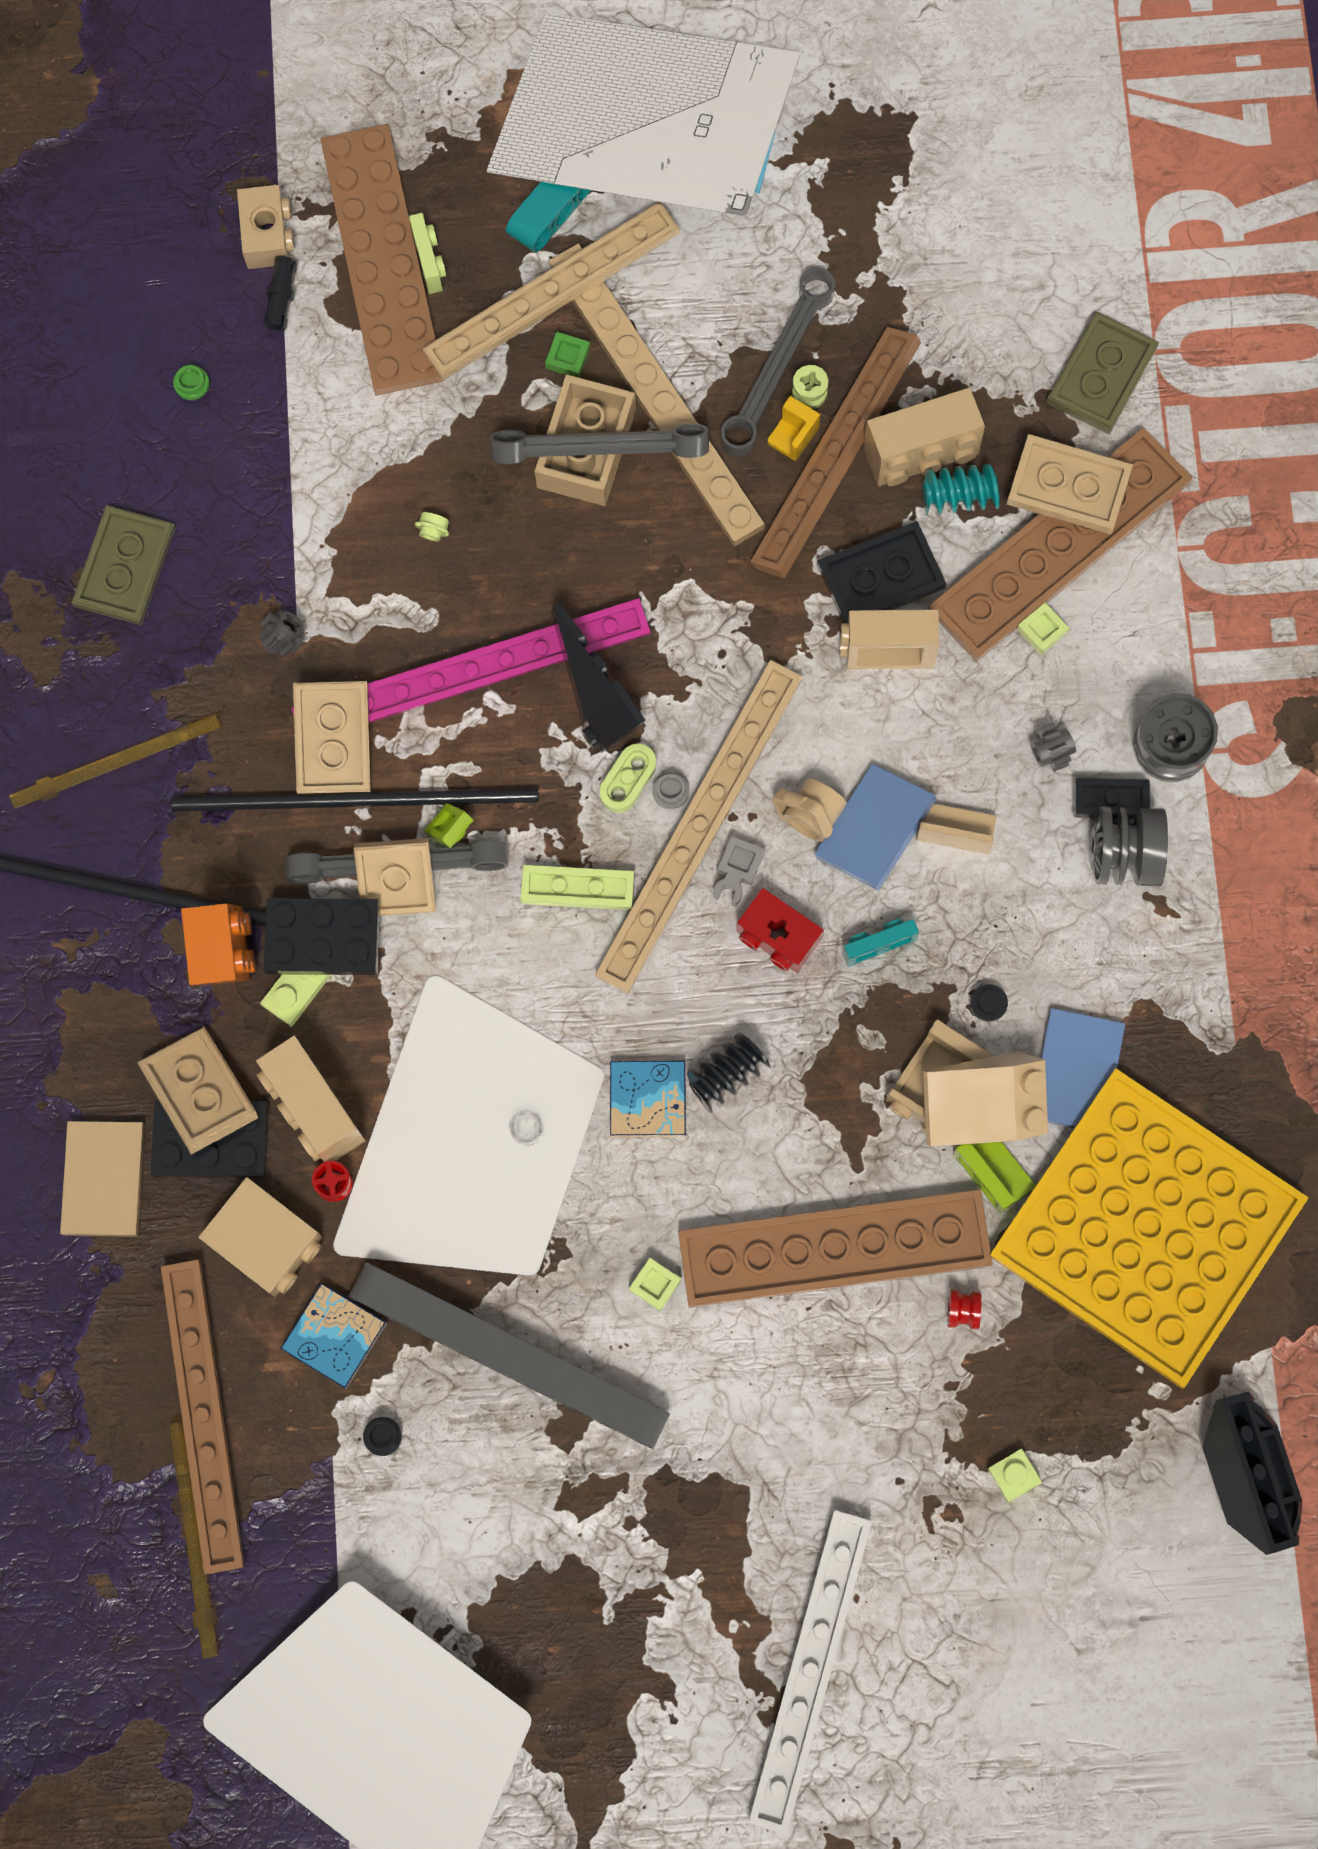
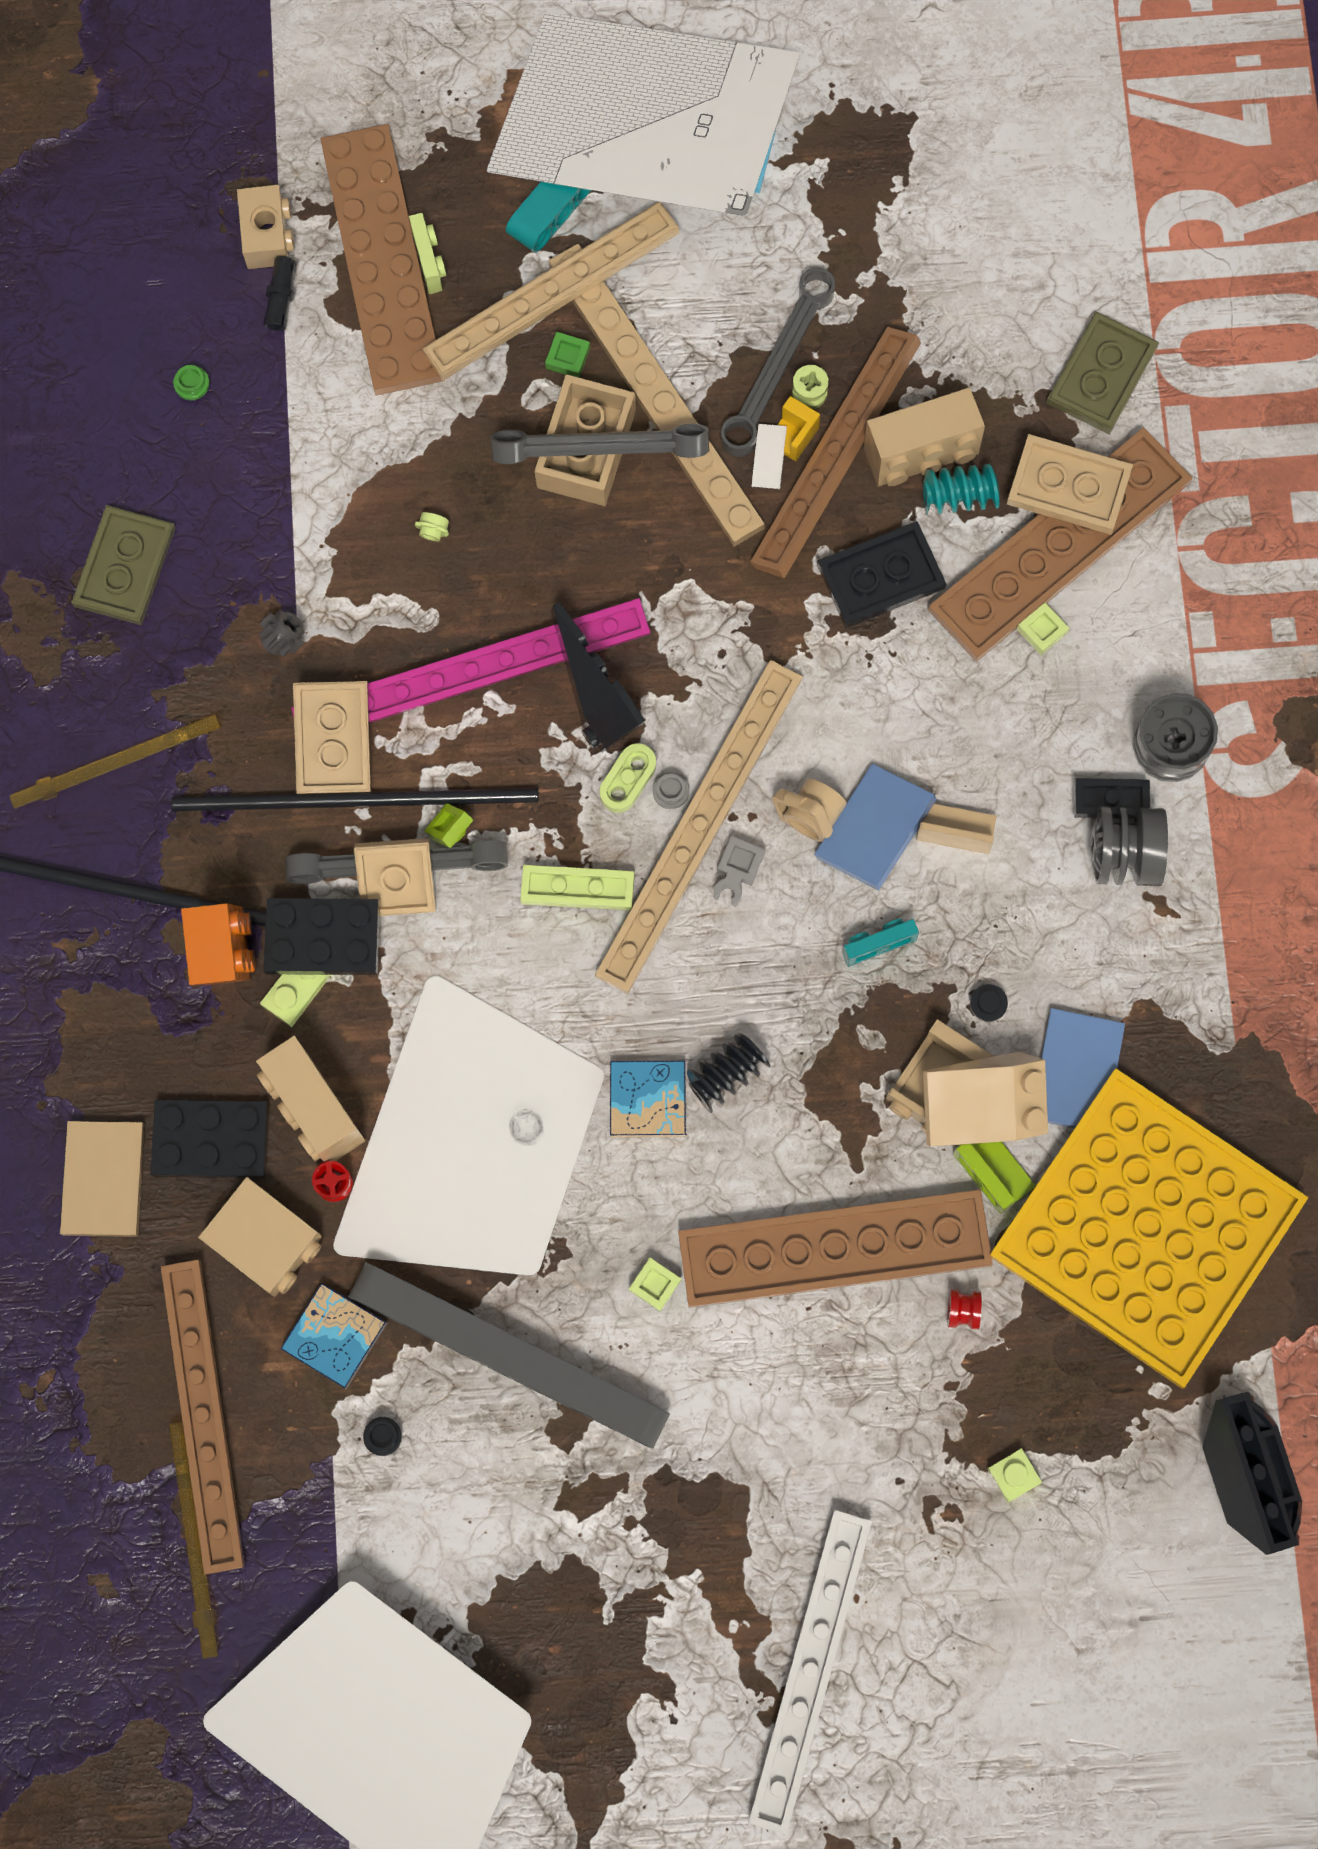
(197, 1090): tan tile -> none
(769, 456): none -> white sticker
(769, 913): red brick -> none
(890, 639): tan window -> none
(1053, 747): flat silver gear -> none

